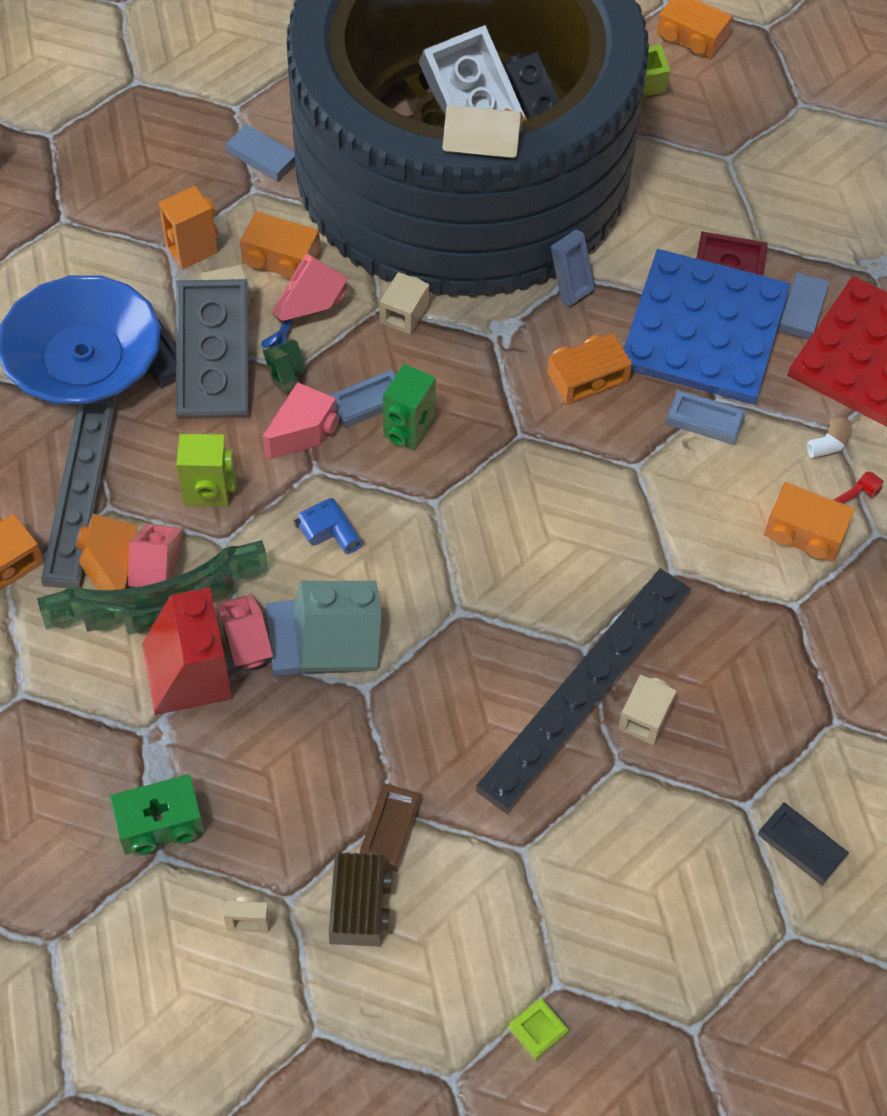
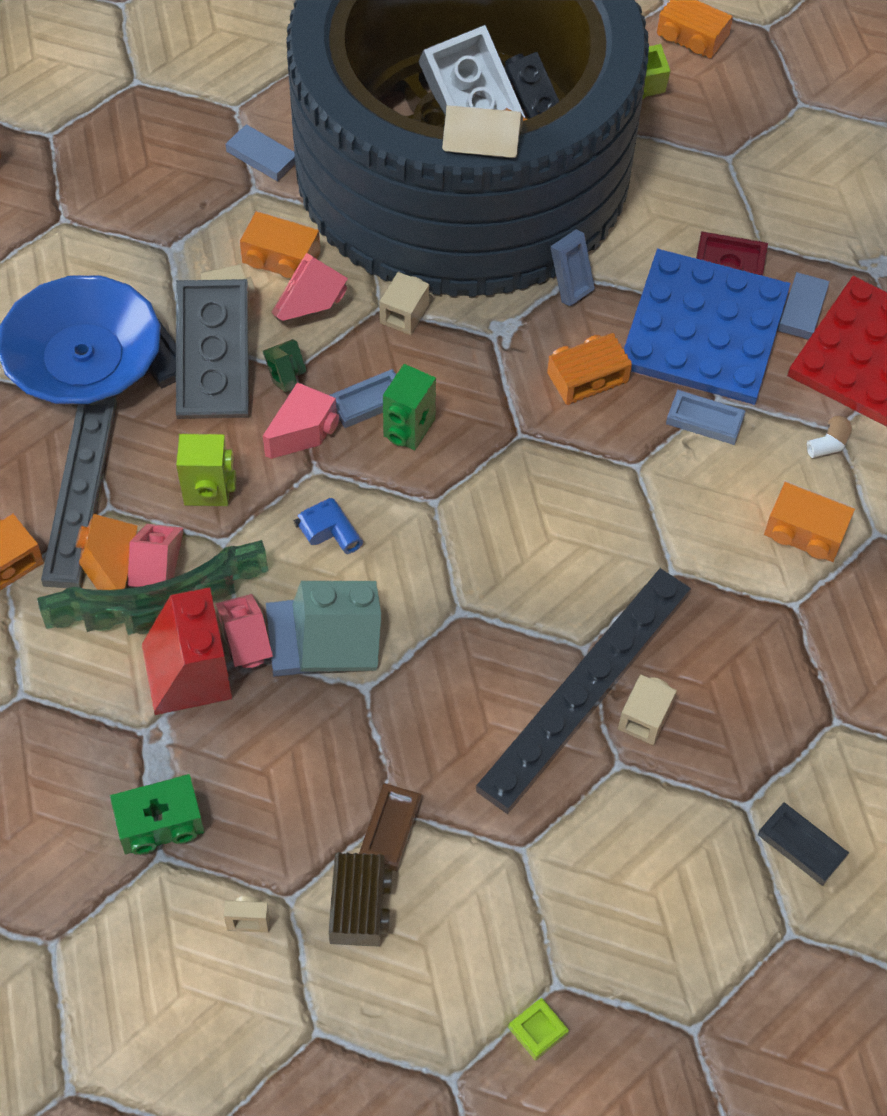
(189, 226): orange brick -> none
(278, 337): blue hand -> none
(868, 483): red hand -> none

